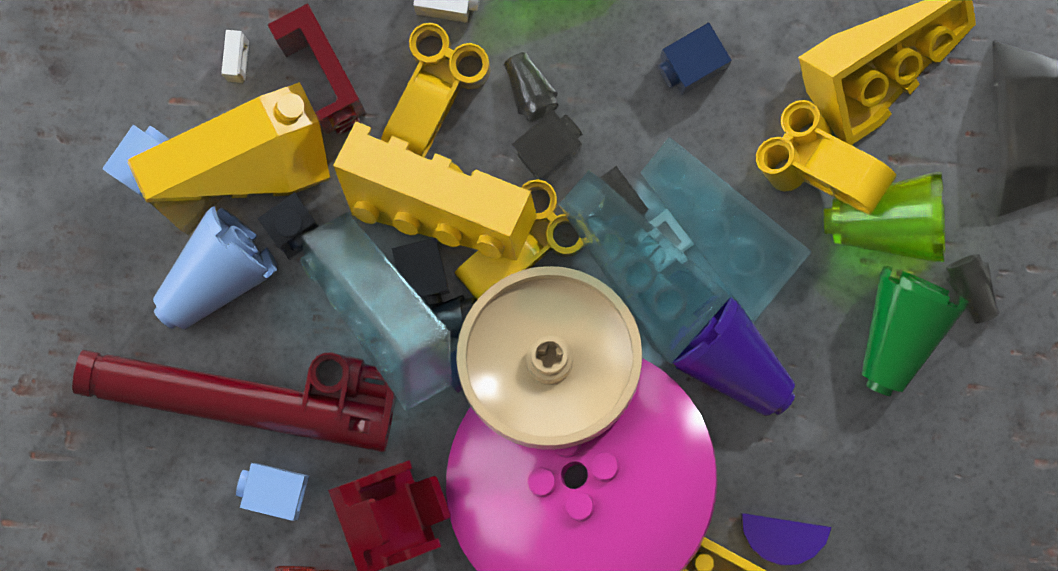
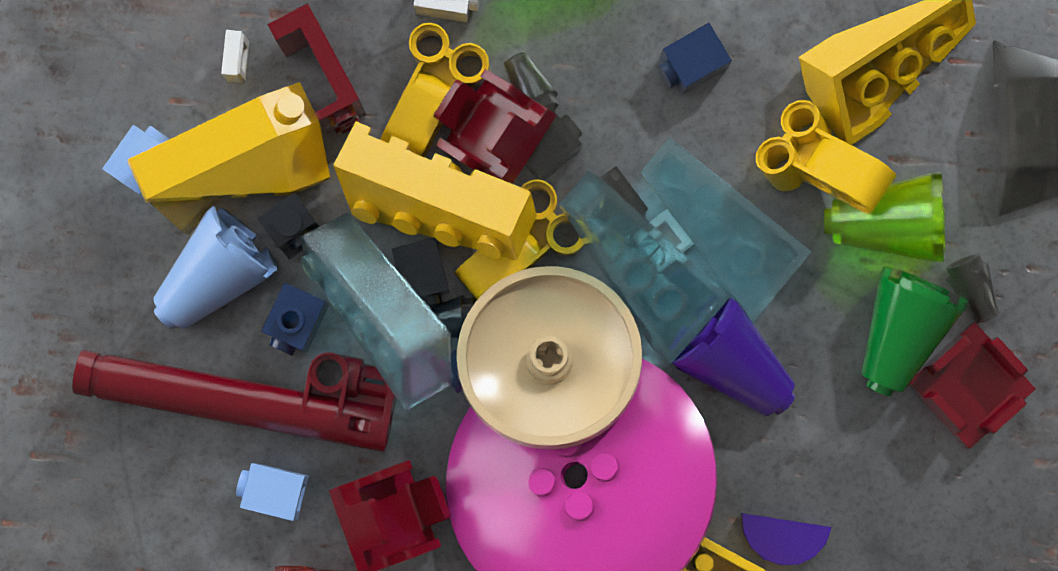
(294, 319): none -> dark blue brick
(492, 126): none -> dark red panel
(973, 385): none -> dark red panel

